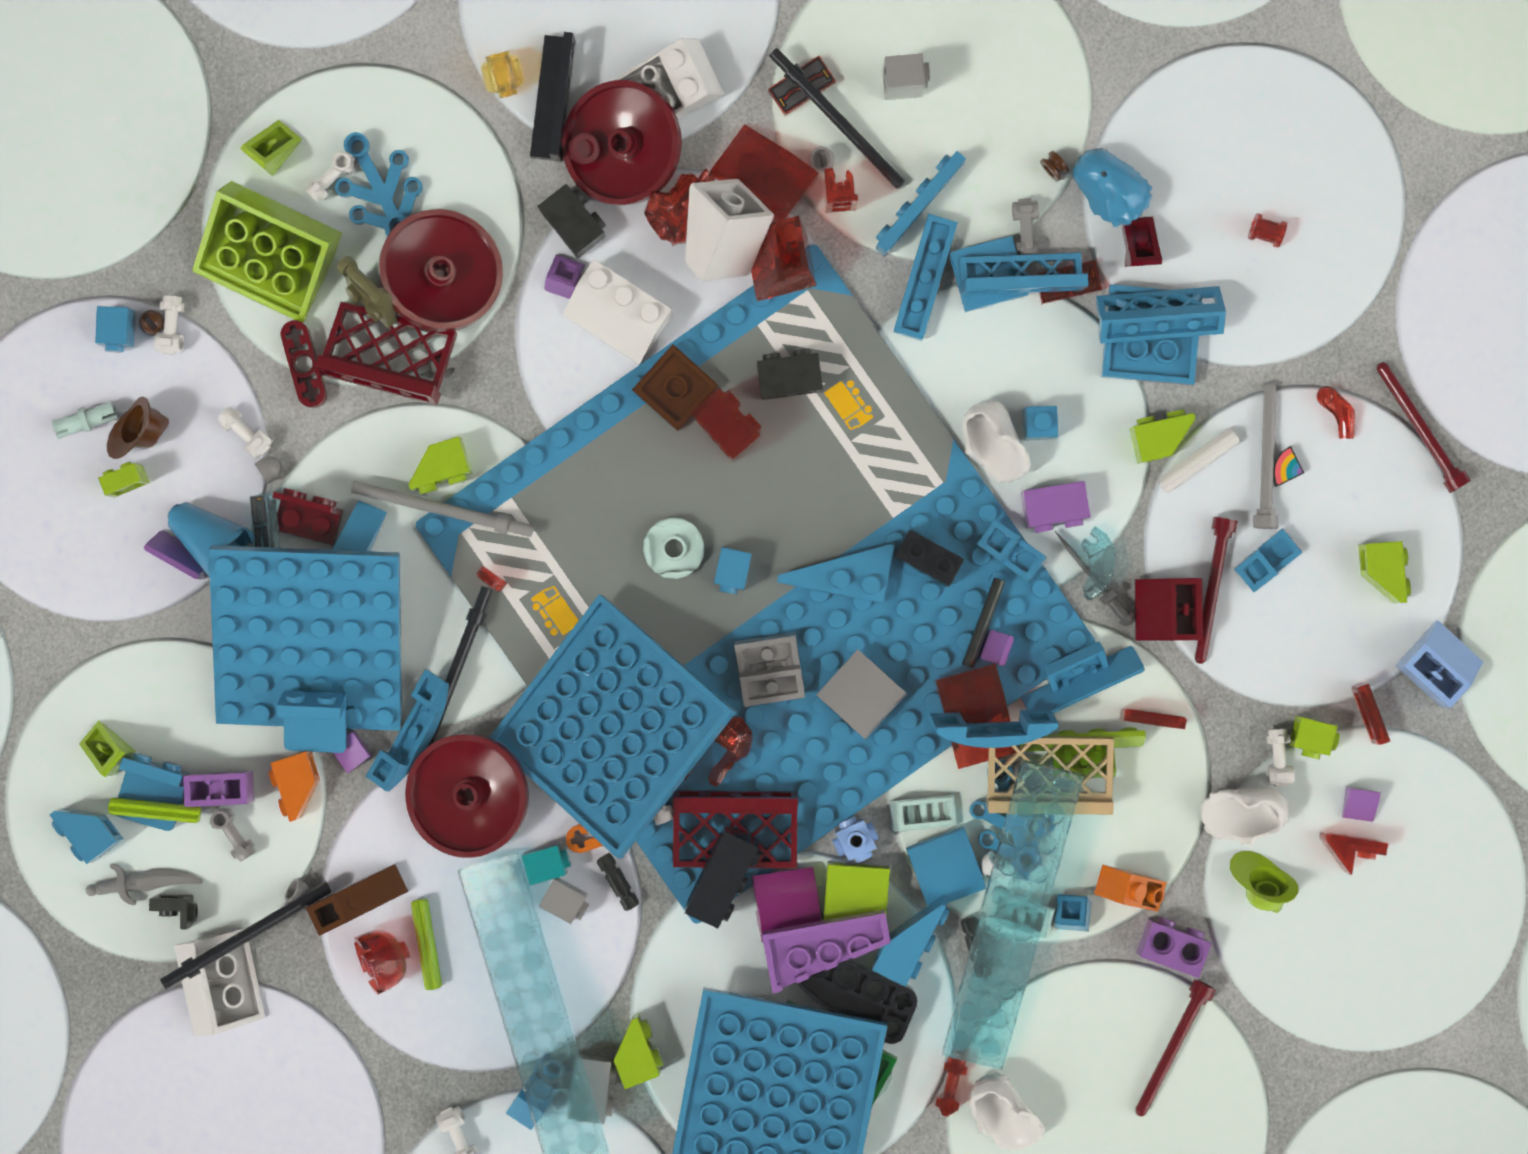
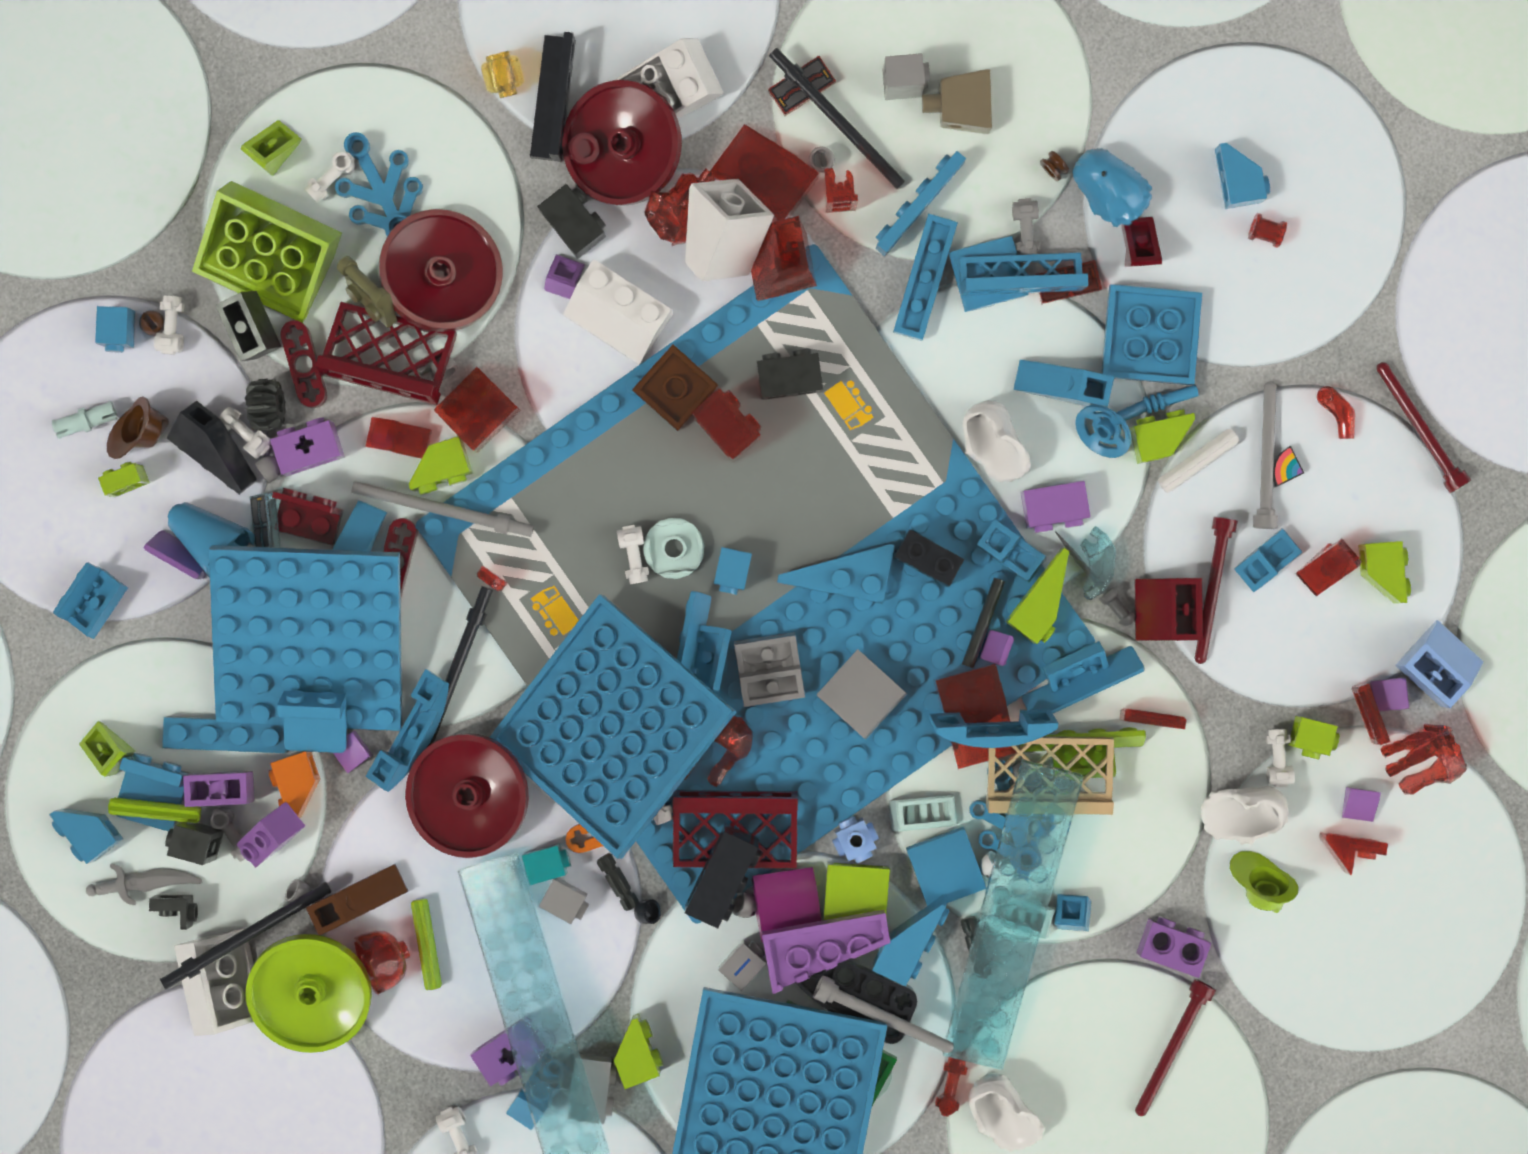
(90, 599): none -> dark azure bracket
(194, 842): none -> pearl dark grey brick
(211, 445): none -> black slope
(222, 736): none -> dark azure plate
(248, 325): none -> pearl dark grey brick
(265, 404): none -> pearl dark grey gear
(270, 835): none -> medium lavender brick
(294, 460): none -> medium lavender brick
(308, 993): none -> lime dish
(398, 437): none -> clear red slope
(407, 541): none -> dark red beam
(477, 410): none -> clear red slope
(491, 1061): none -> medium lavender brick
(630, 538): none -> white bar
(647, 911): none -> black hinge
(701, 646): none -> dark azure bracket
(743, 964): none -> light grey brick
(744, 905): none -> light grey hinge
(830, 992): none -> light grey piece
(963, 102): none -> dark tan torso
(1040, 423): dark azure brick -> none
(1040, 605): none -> lime slope
(1063, 383): none -> dark azure slope
(1111, 421): none -> dark azure dish
(1130, 888): orange slope -> none
(1161, 319): dark azure fence -> none
(1240, 178): none -> dark azure slope
(1328, 566): none -> clear red slope
(1390, 694): none -> medium lavender slope
(1424, 744): none -> clear red piece

